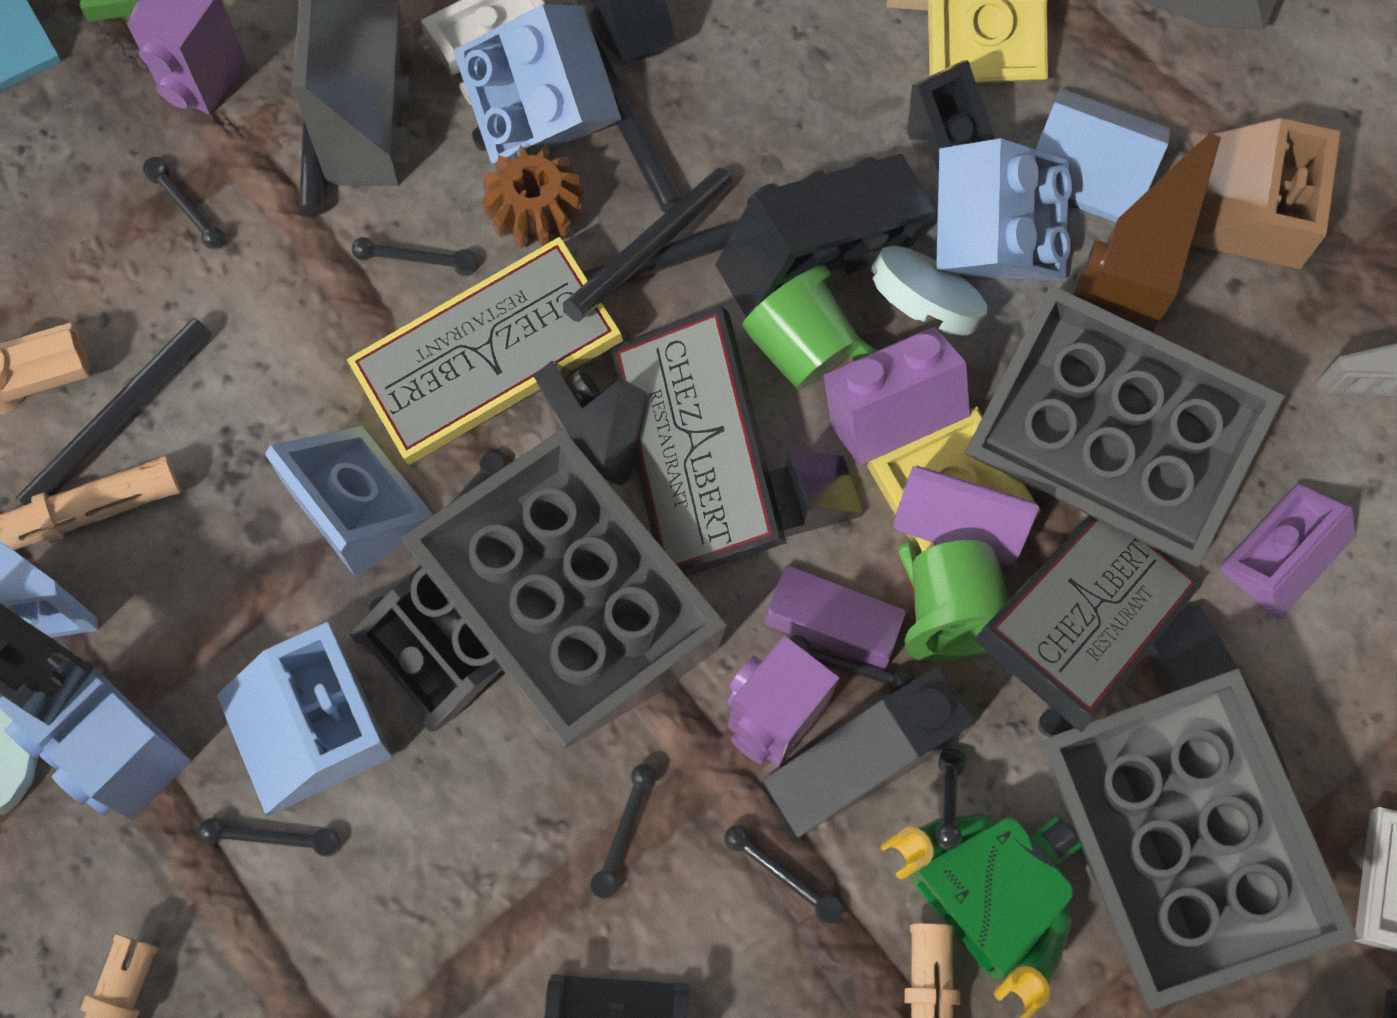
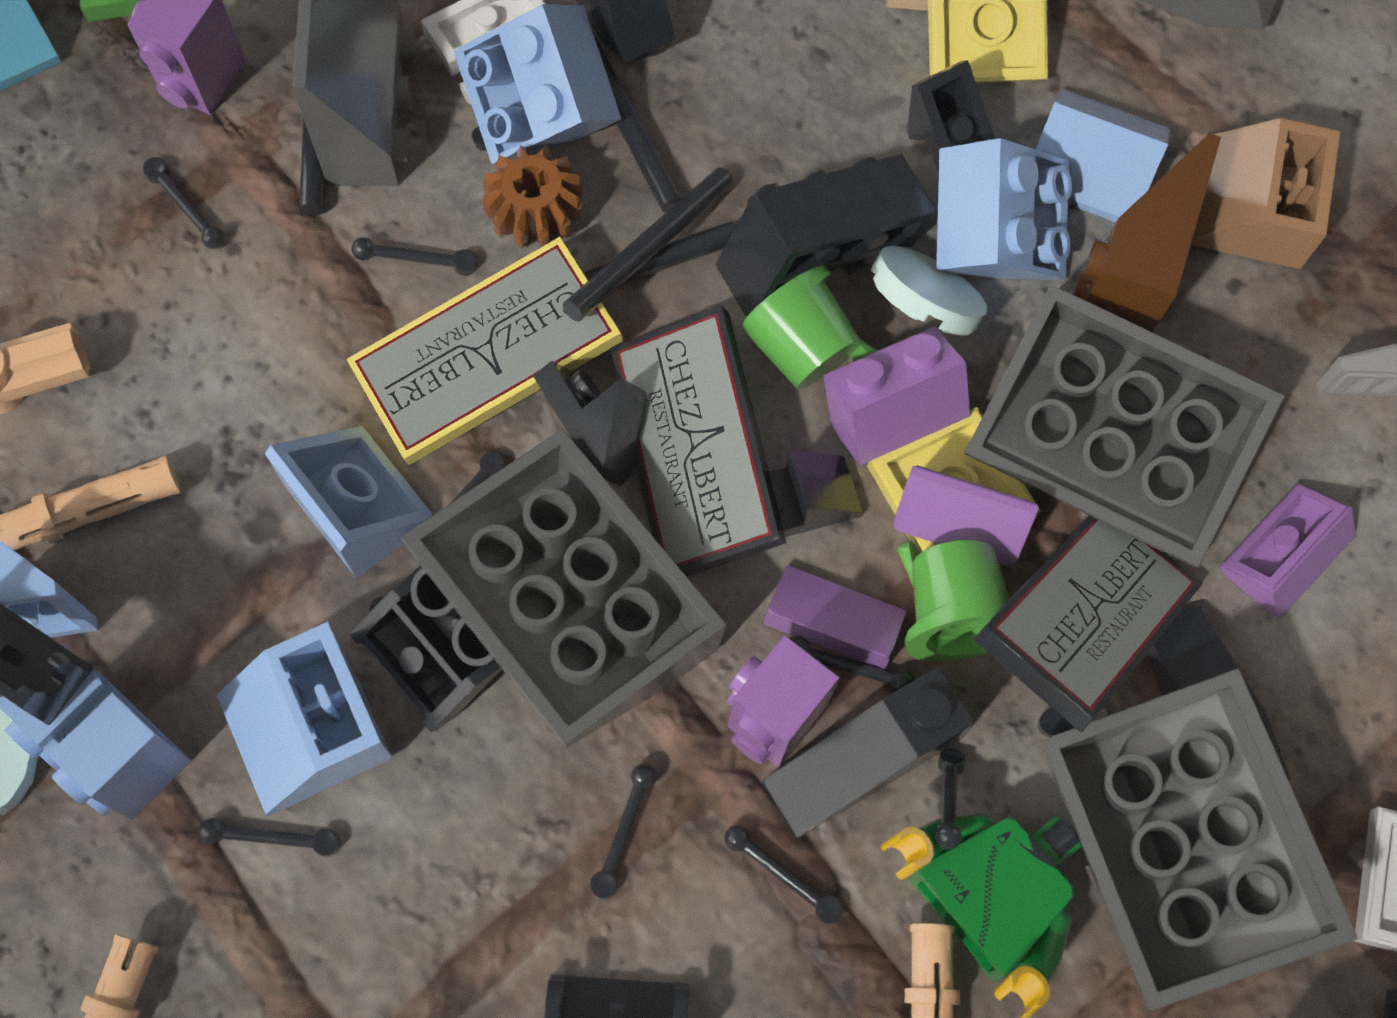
(117, 411): black bar -> none

